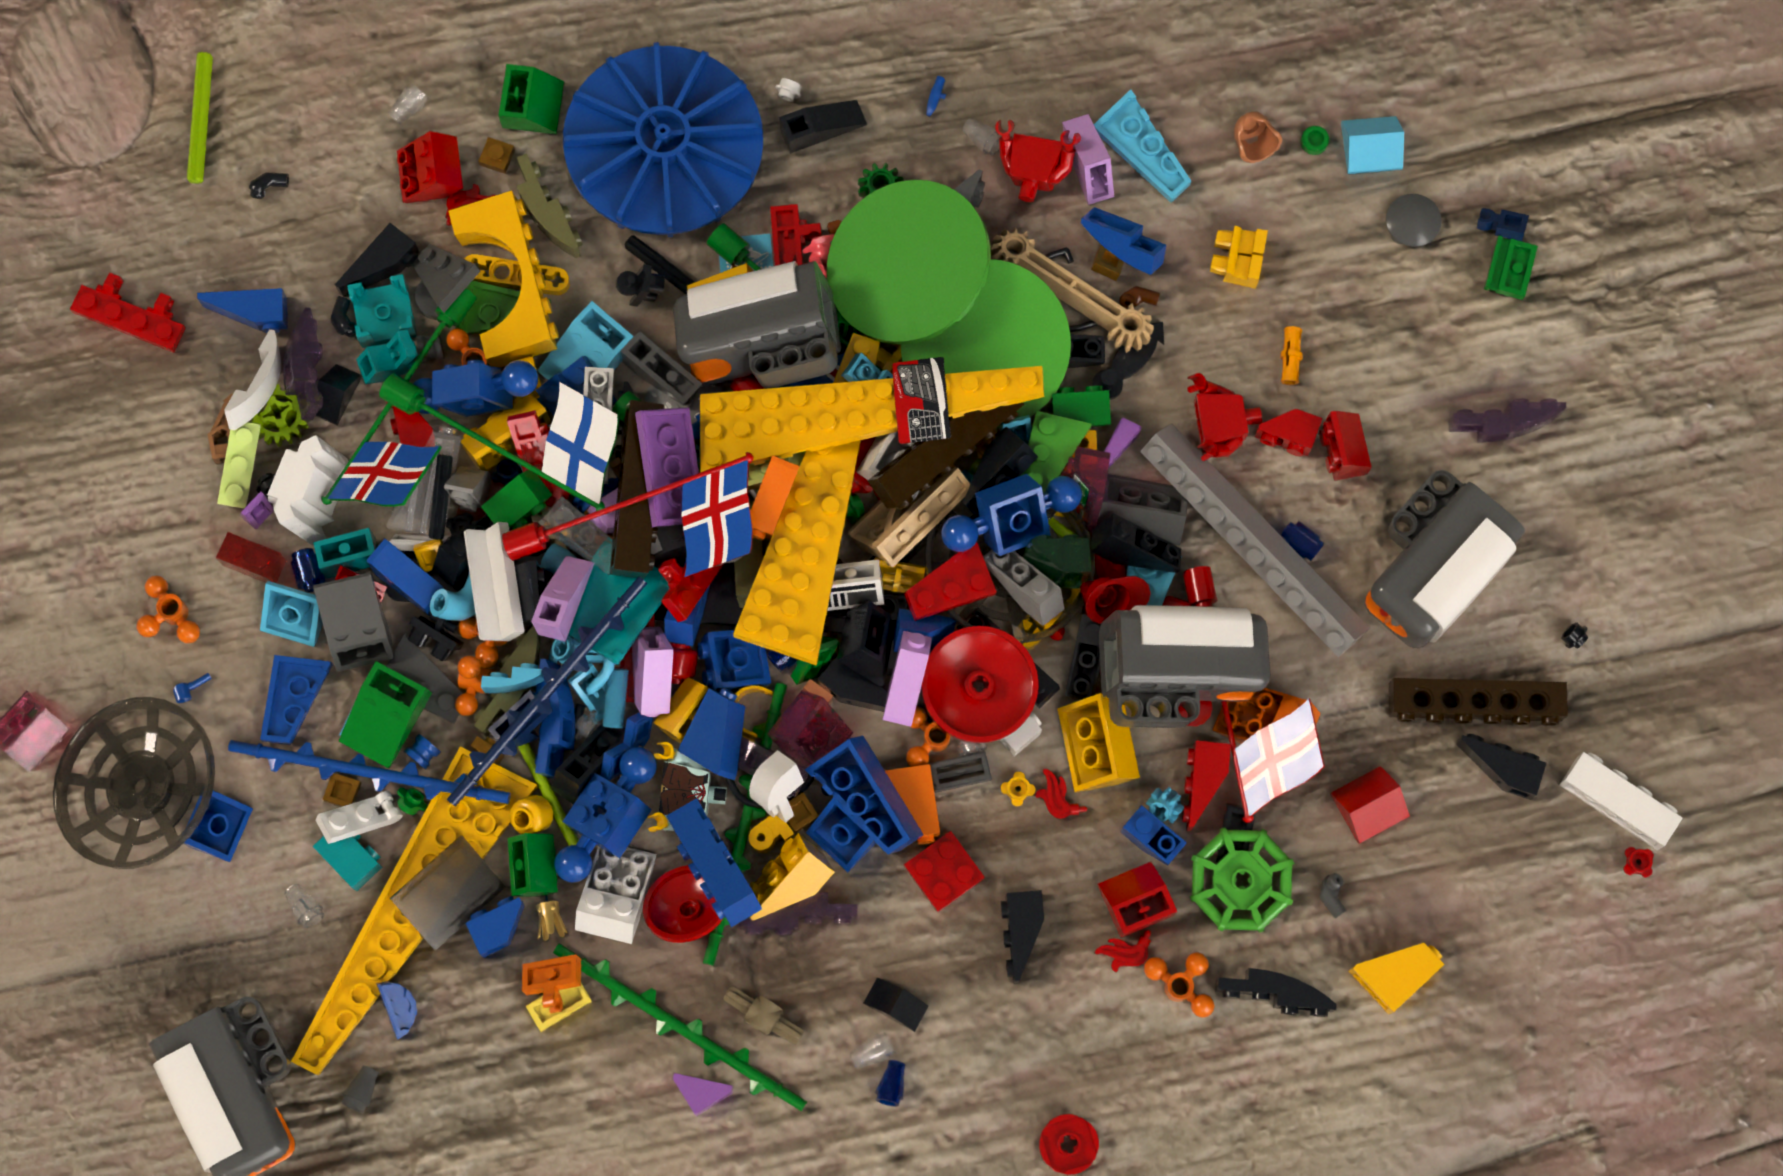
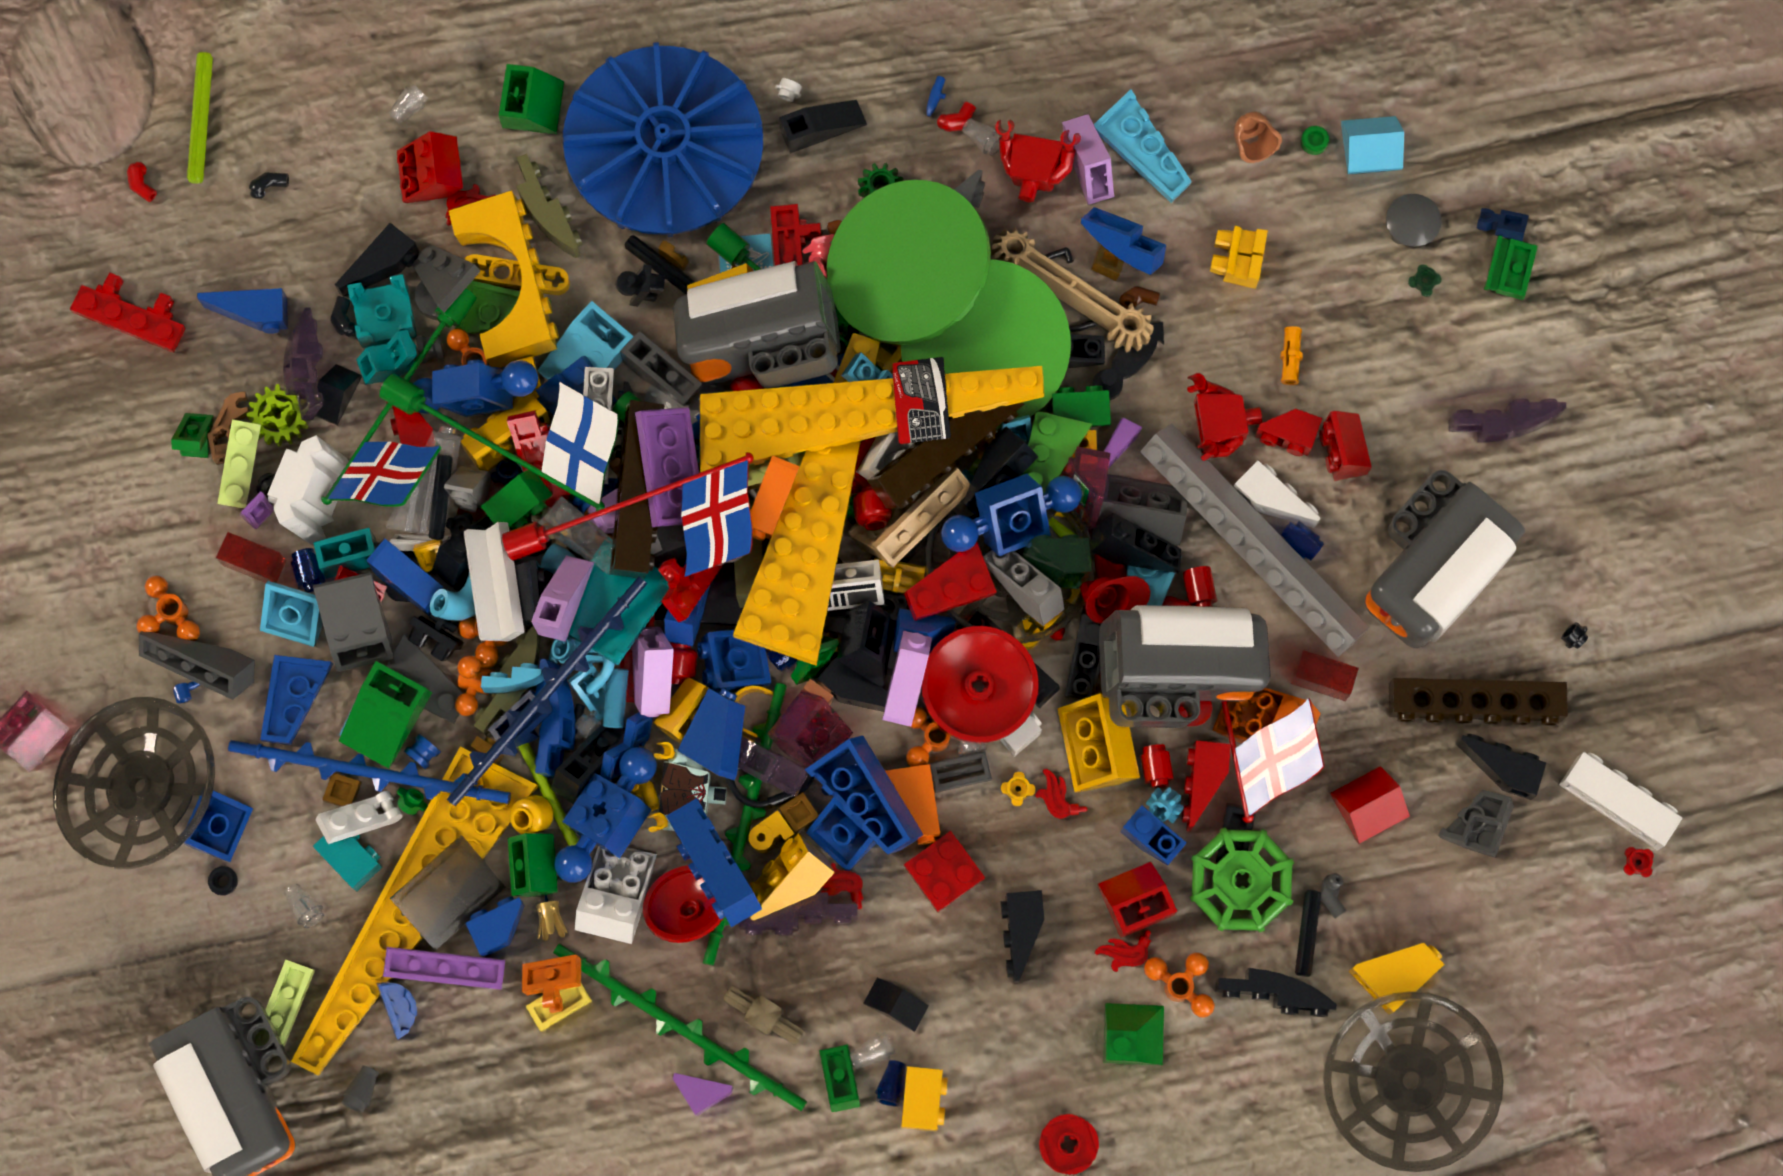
(136, 181): none -> red arm
(192, 435): none -> green slope
(202, 663): none -> dark grey slope
(214, 877): none -> black plate
(248, 403): white slope -> none
(286, 1000): none -> yellowish green plate
(444, 968): none -> medium lavender tile
(496, 155): pearl gold plate -> none
(648, 793): none -> yellow arm
(667, 251): none -> pearl gold tile
(773, 783): white brick -> none
(839, 1078): none -> green slope
(845, 881): none -> red piece
(870, 510): none -> red head
(922, 1099): none -> yellow brick
(956, 121): none -> red arm
(1133, 1034): none -> green slope
(1157, 766): none -> red brick
(1273, 497): none -> white slope
(1308, 933): none -> black axle
(1324, 675): none -> clear red brick
(1428, 273): none -> clear green plate
(1431, 1086): none -> clear smoke dish
(1481, 824): none -> dark grey slope

